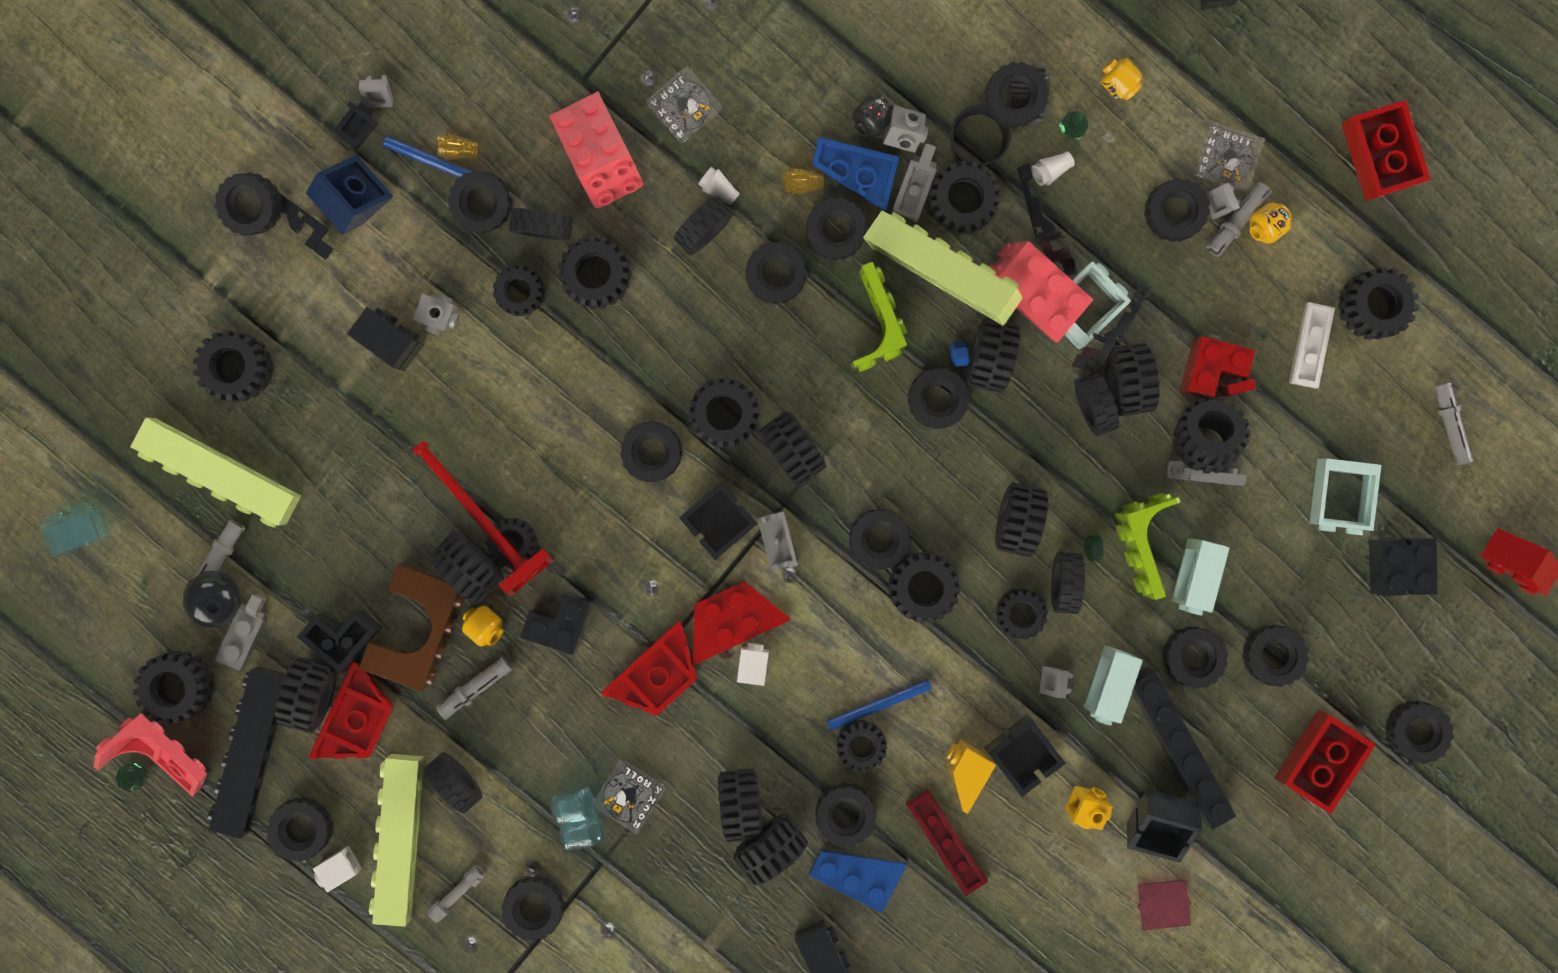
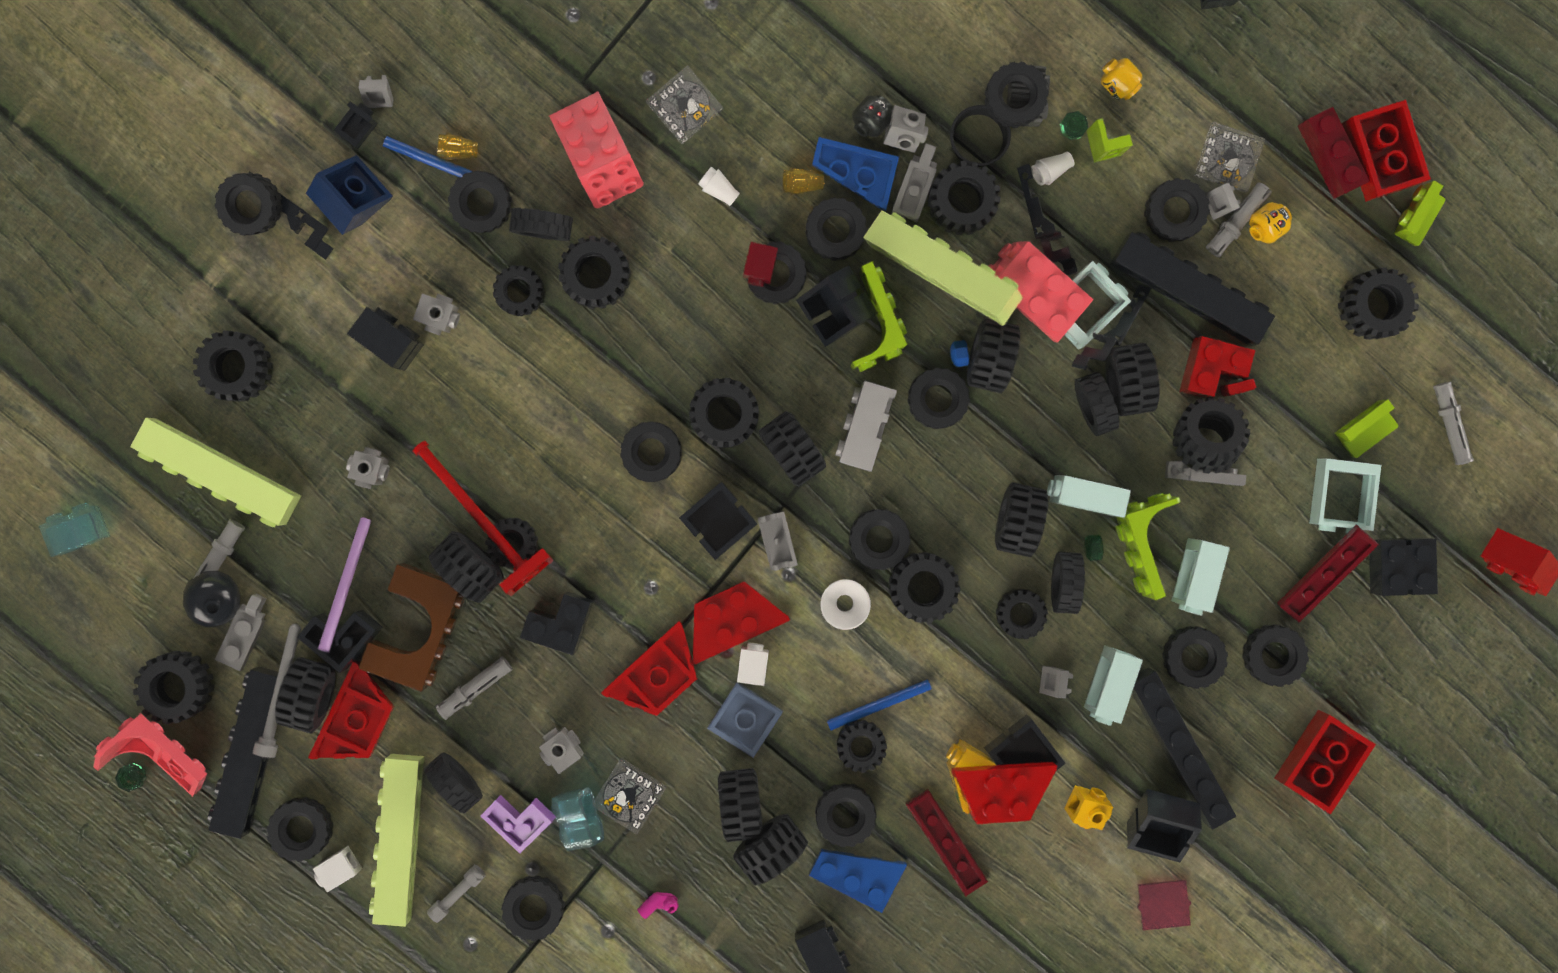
(267, 744): none -> light grey piece
(344, 585): none -> lavender piece
(377, 471): none -> light grey brick
(482, 626): yellow head -> none
(518, 828): none -> medium lavender plate
(560, 758): none -> light grey brick
(658, 900): none -> dark pink arm
(703, 225): black tyre -> none
(745, 719): none -> sand blue tile
(760, 264): none -> dark red brick
(845, 301): none -> black piece
(845, 619): none -> white piece
(865, 425): none -> light grey wedge
(1004, 791): none -> red wing
(1088, 495): none -> light aqua window
(1102, 147): none -> lime panel
(1193, 289): none -> black brick
(1312, 345): white tile -> none
(1327, 573): none -> dark red tile
(1333, 153): none -> dark red brick
(1367, 428): none -> lime panel
(1421, 213): none -> lime bracket
(1441, 731): black tyre -> none

